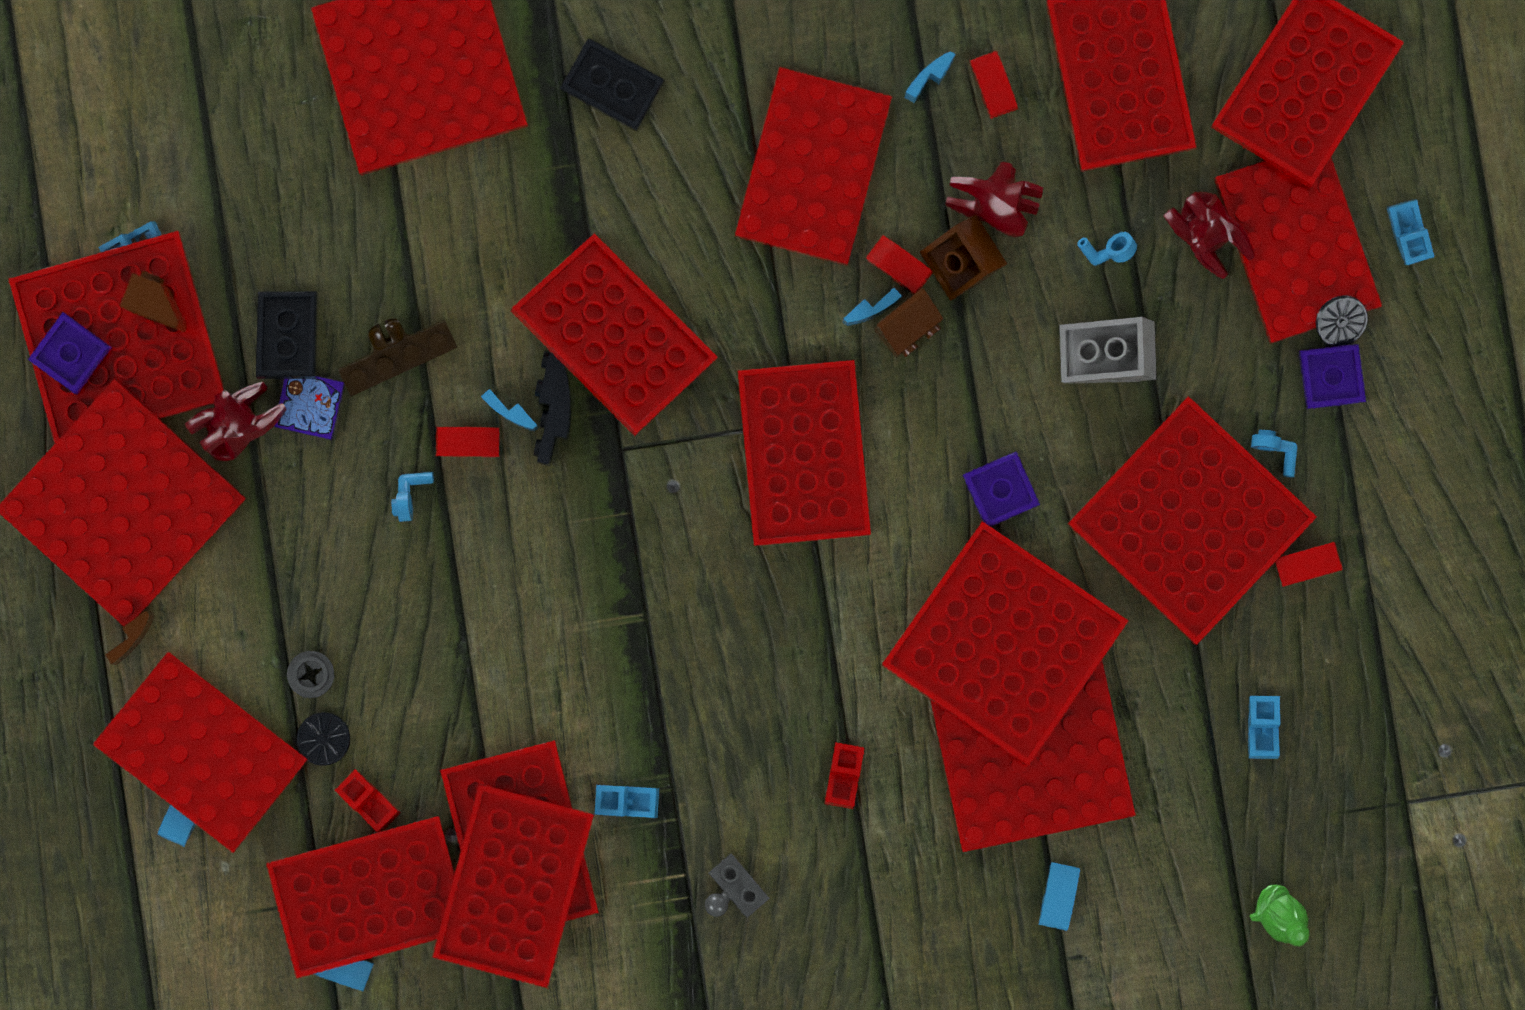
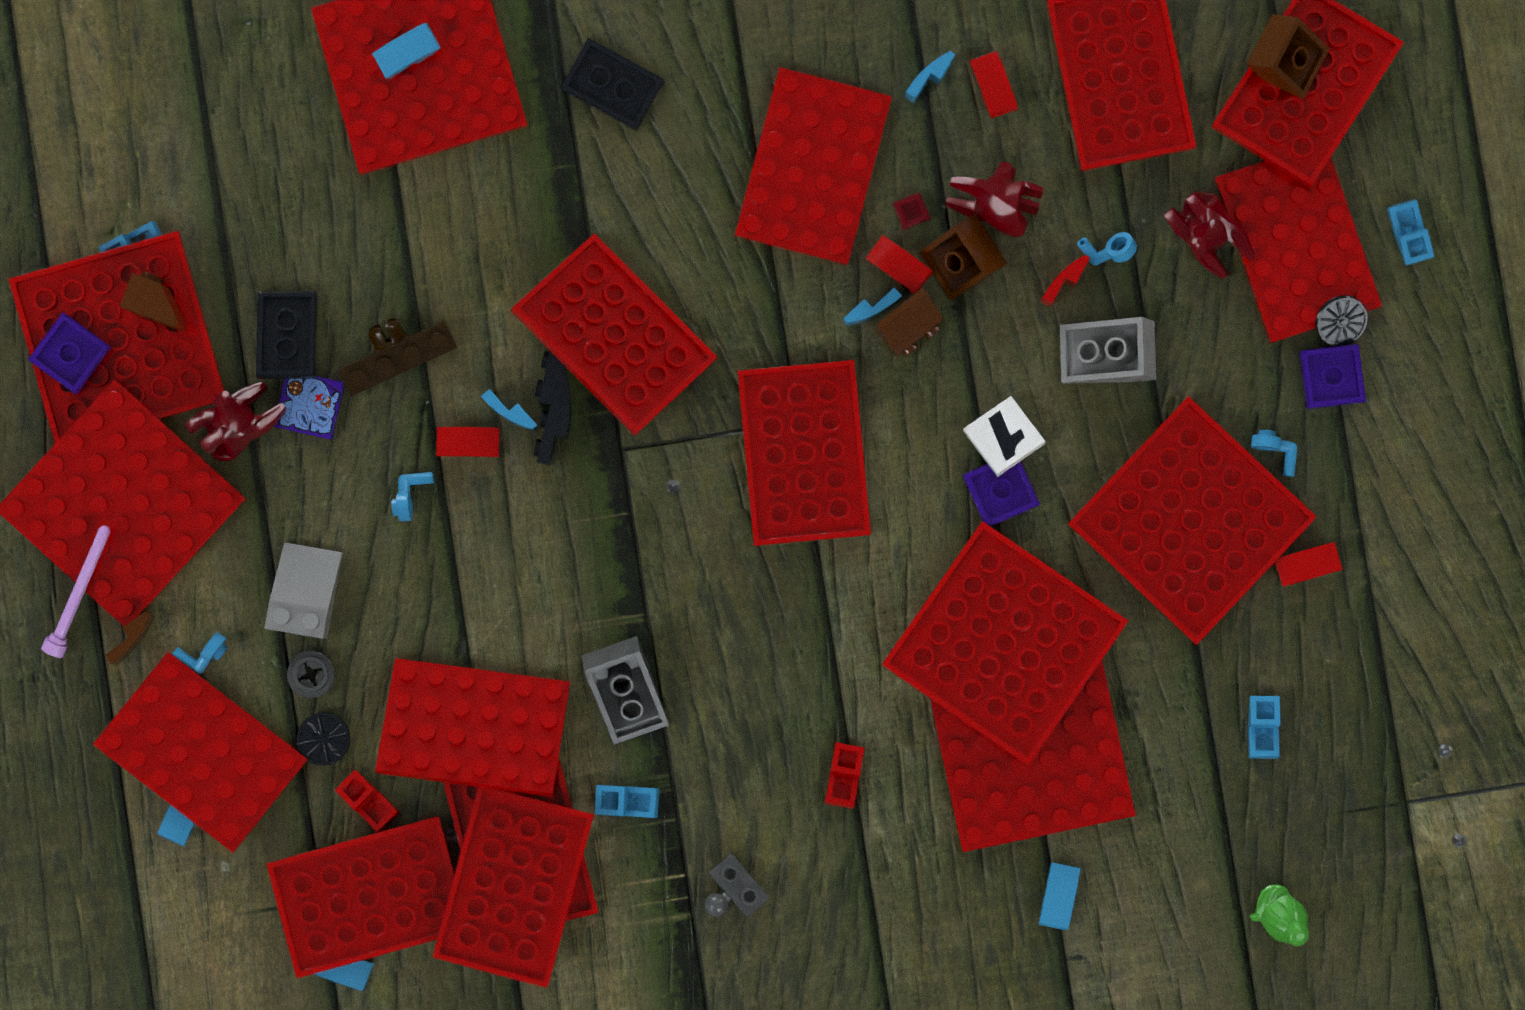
(56, 643): none -> lavender piece
(214, 649): none -> dark azure plate
(304, 591): none -> light grey slope
(406, 50): none -> dark azure slope
(473, 727): none -> red plate
(624, 690): none -> dark grey slope
(911, 211): none -> dark red tile
(1004, 436): none -> white tile
(1069, 275): none -> red slope
(1288, 55): none -> reddish brown slope

